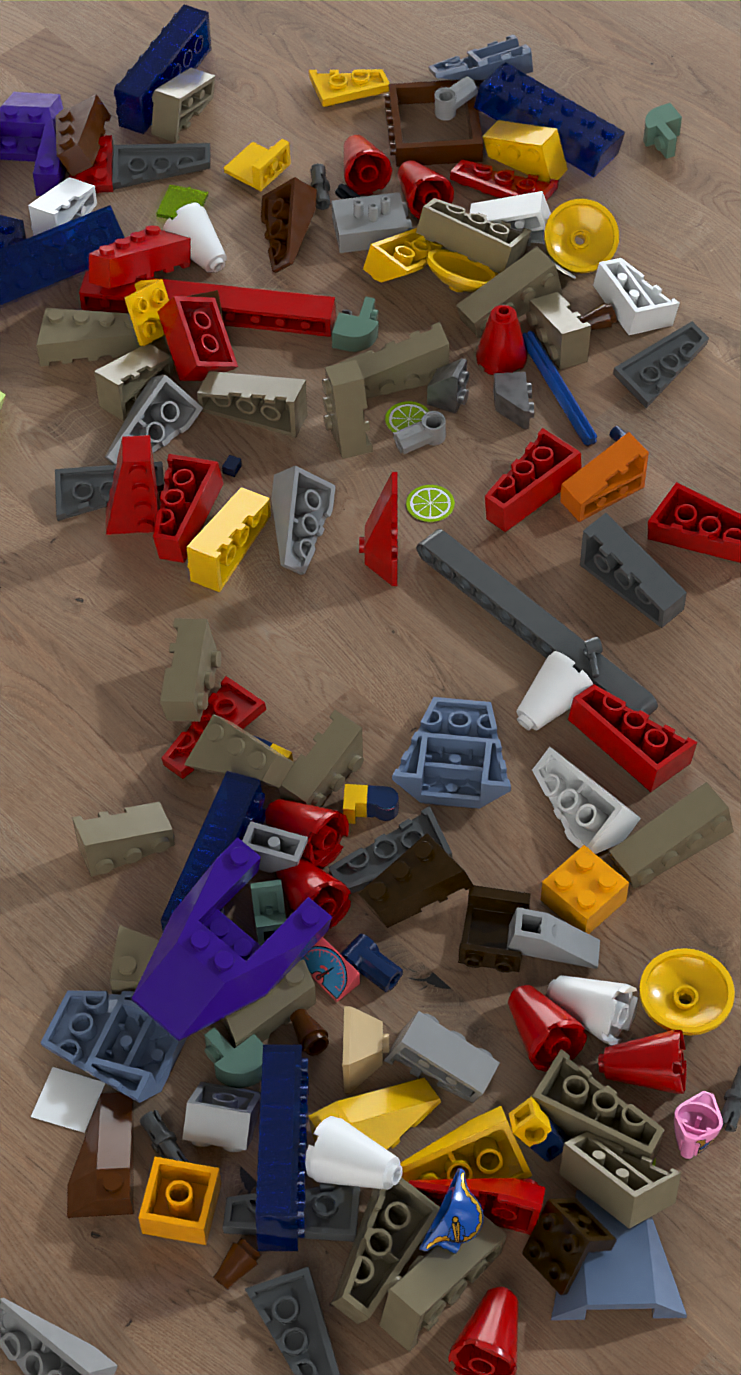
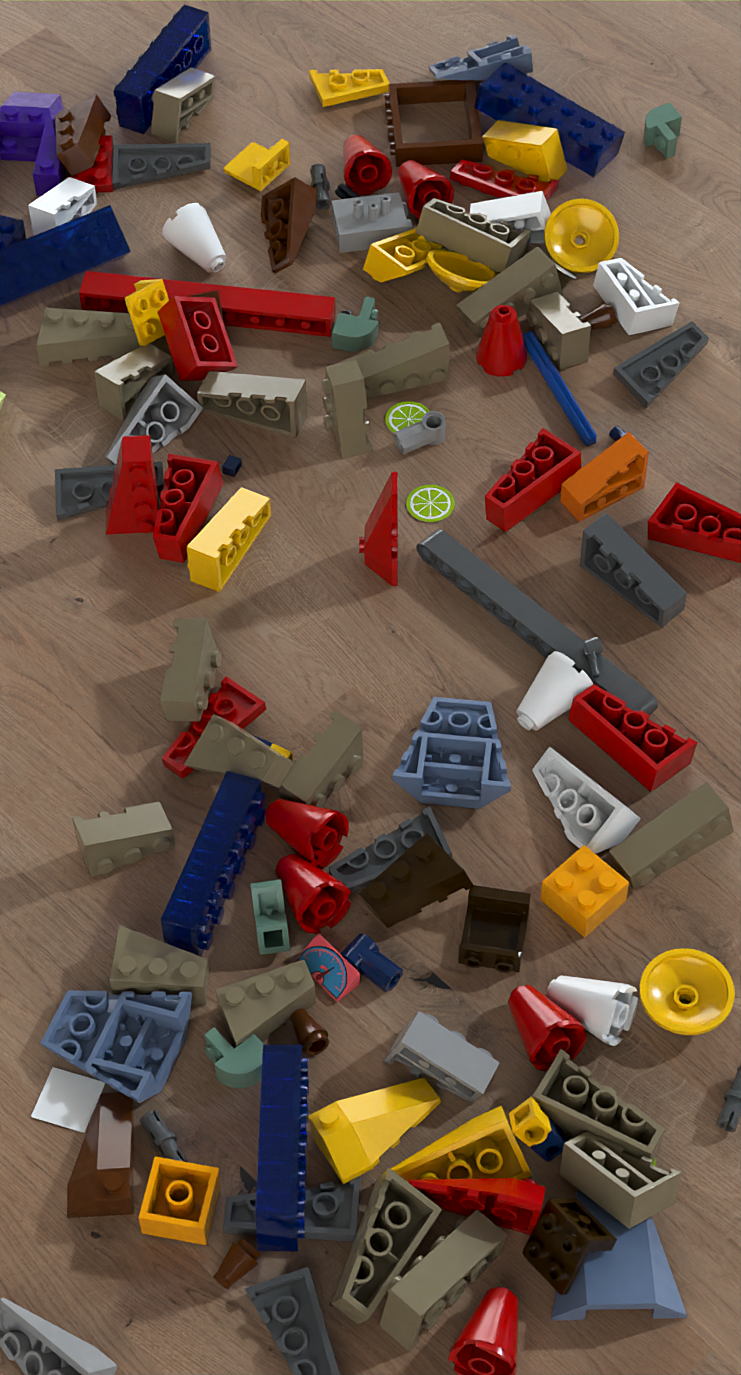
(138, 257): red wedge -> none
(178, 197): clear neon green piece -> none
(211, 965): dark purple wedge -> none
(221, 1116): light grey slope -> none
(275, 846): light grey slope -> none
(299, 511): light grey wedge -> none
(350, 1158): white cone -> none
(362, 1047): tan slope -> none
(370, 802): leg -> none
(448, 386): flat silver slope -> none
(451, 98): light grey piece -> none
(457, 1219): blue hat -> none
(513, 396): flat silver slope -> none
(552, 939): light grey slope -> none
(648, 1062): red cone -> none
(697, 1124): bright pink hat -> none

